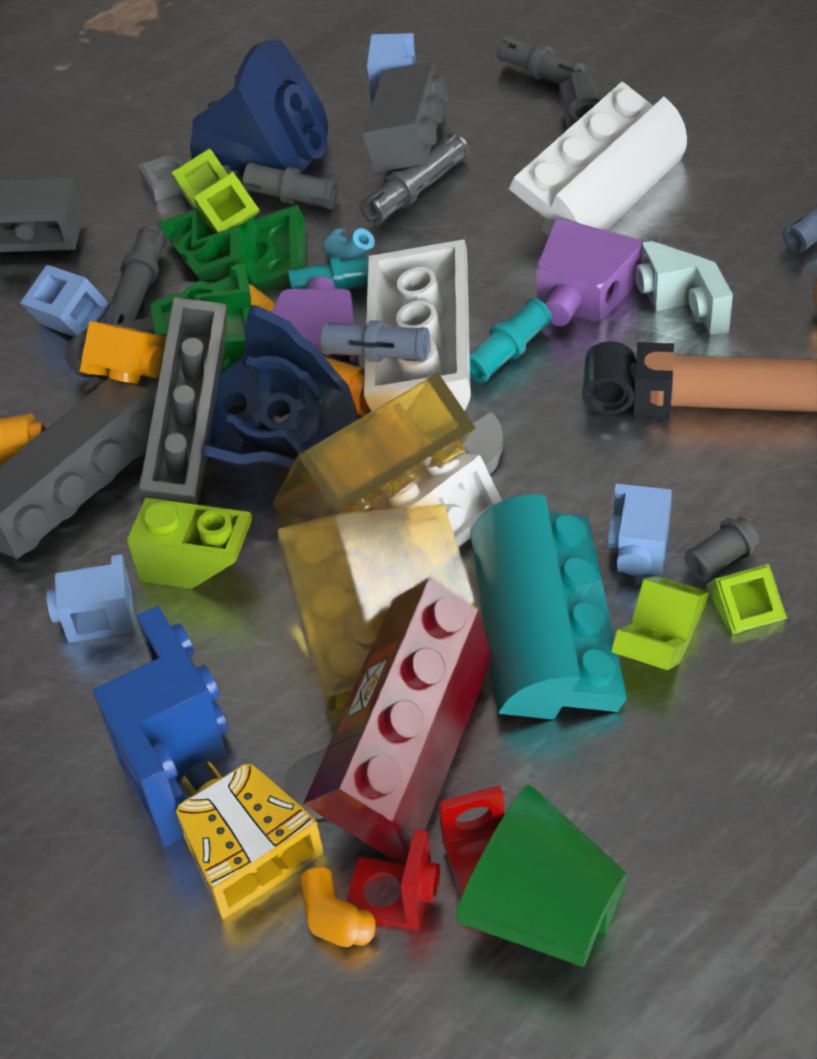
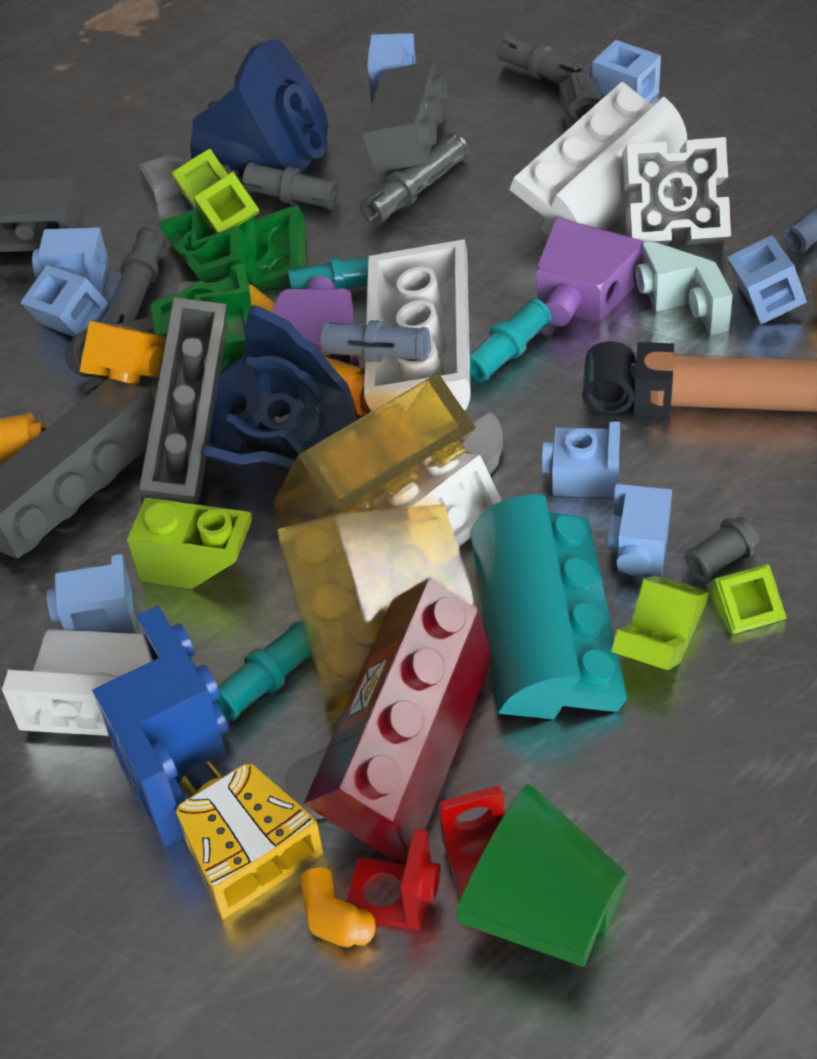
(68, 667): none -> white bracket
(75, 251): none -> light blue brick
(262, 672): none -> teal pin
(353, 247): medium azure arm -> none
(583, 461): none -> light blue brick
(629, 65): none -> light blue brick
(677, 191): none -> white brick
(767, 279): none -> light blue brick

